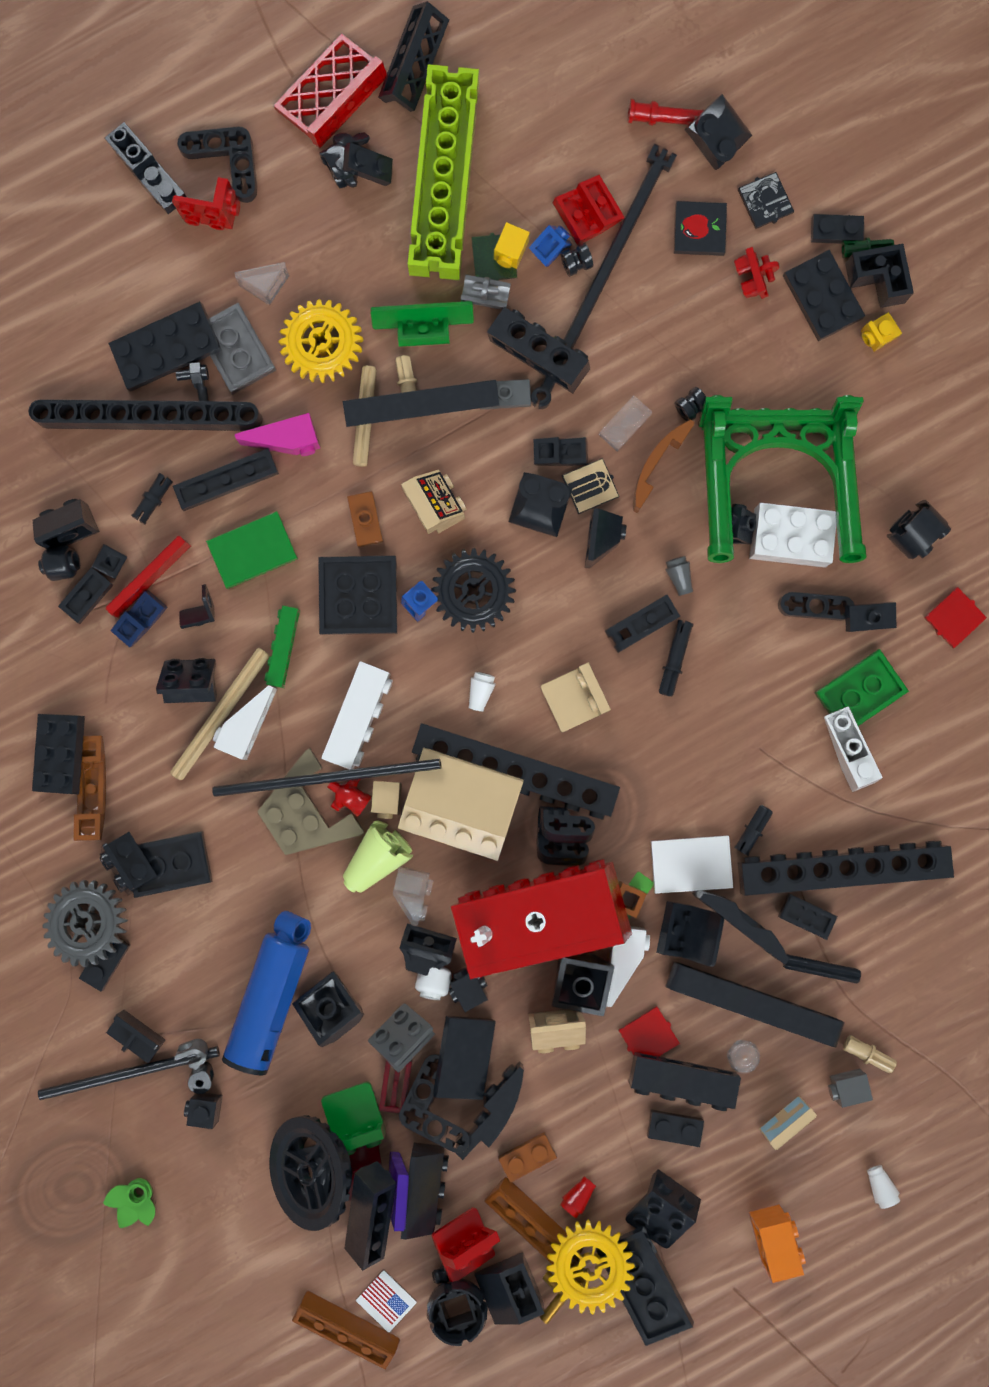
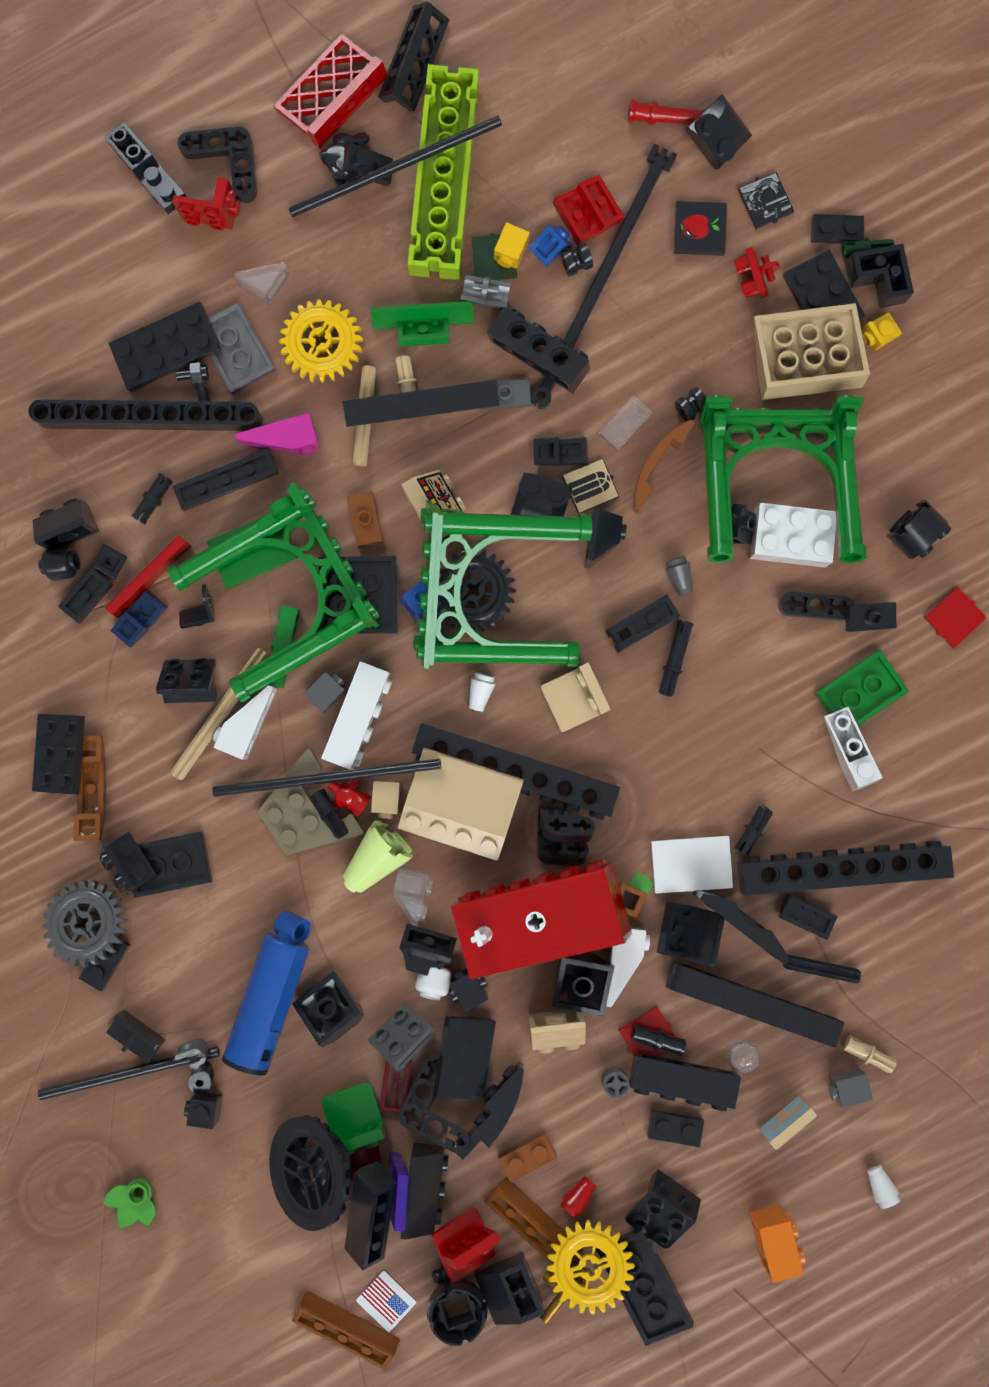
(326, 691): none -> dark grey brick
(329, 813): none -> black axle
(348, 622): none -> green arch
(396, 166): none -> black piece
(435, 647): none -> green arch
(615, 1088): none -> dark grey wheel
(658, 1039): none -> black pin
(810, 351): none -> tan slope

